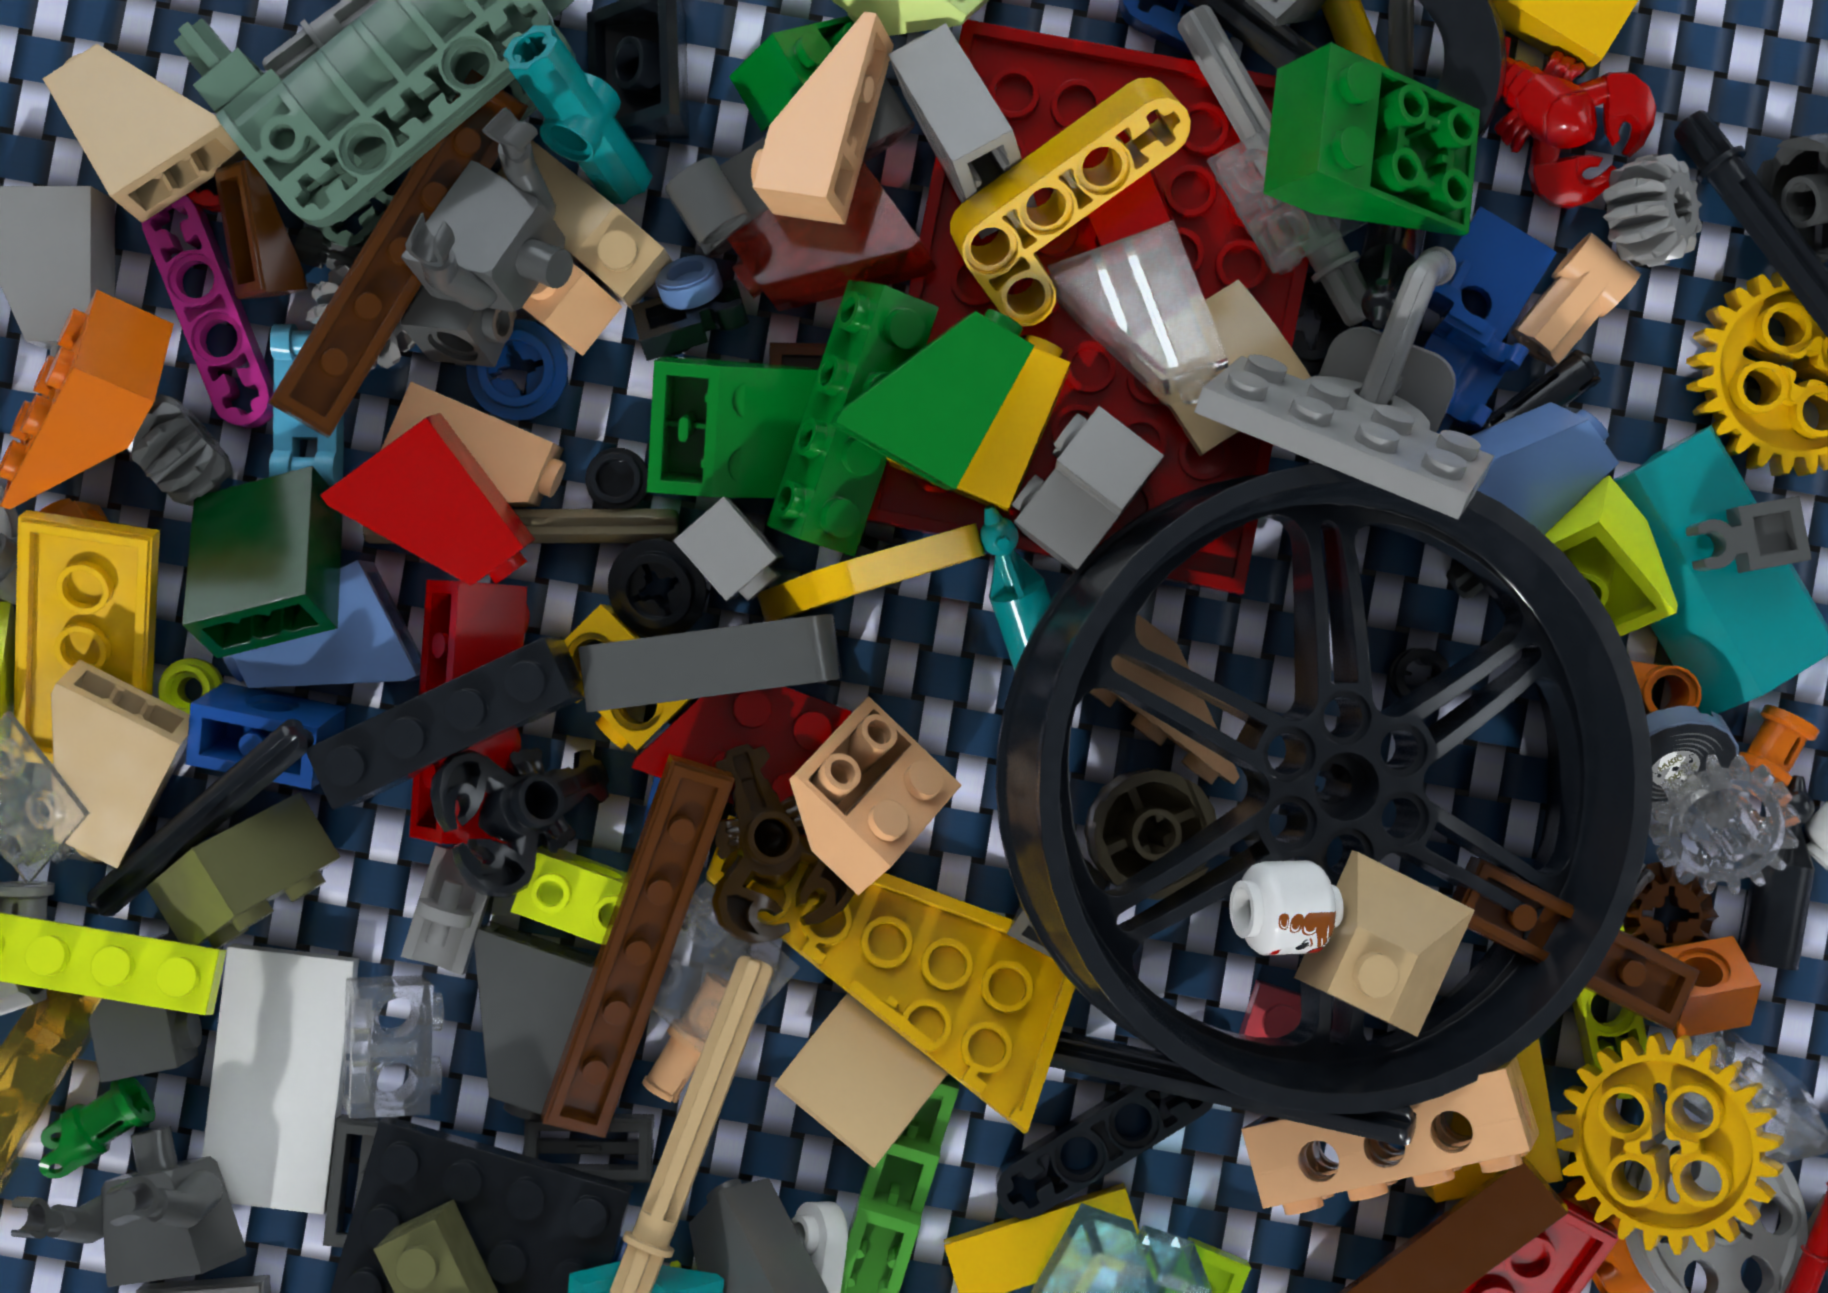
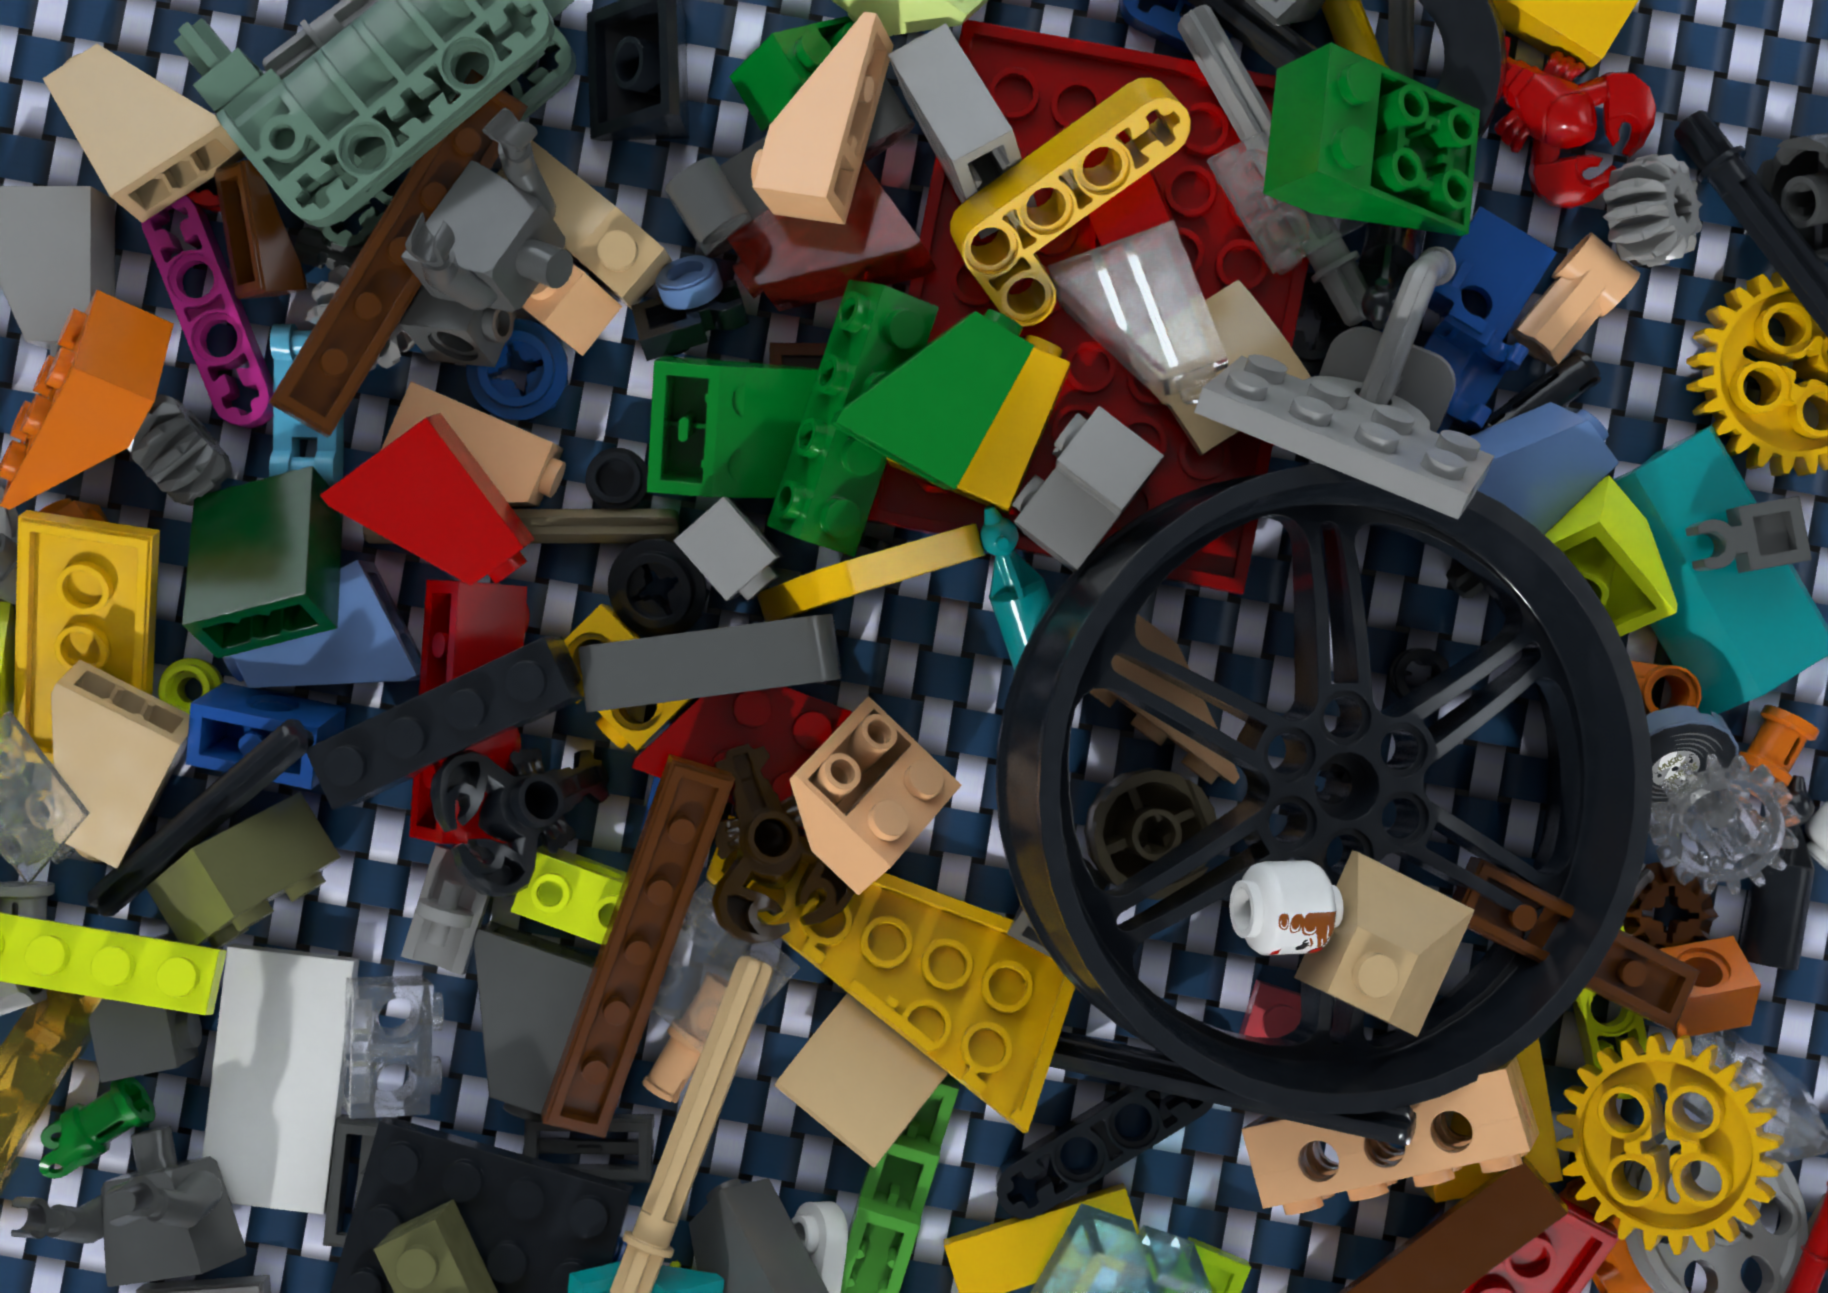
(577, 114): teal piece -> none

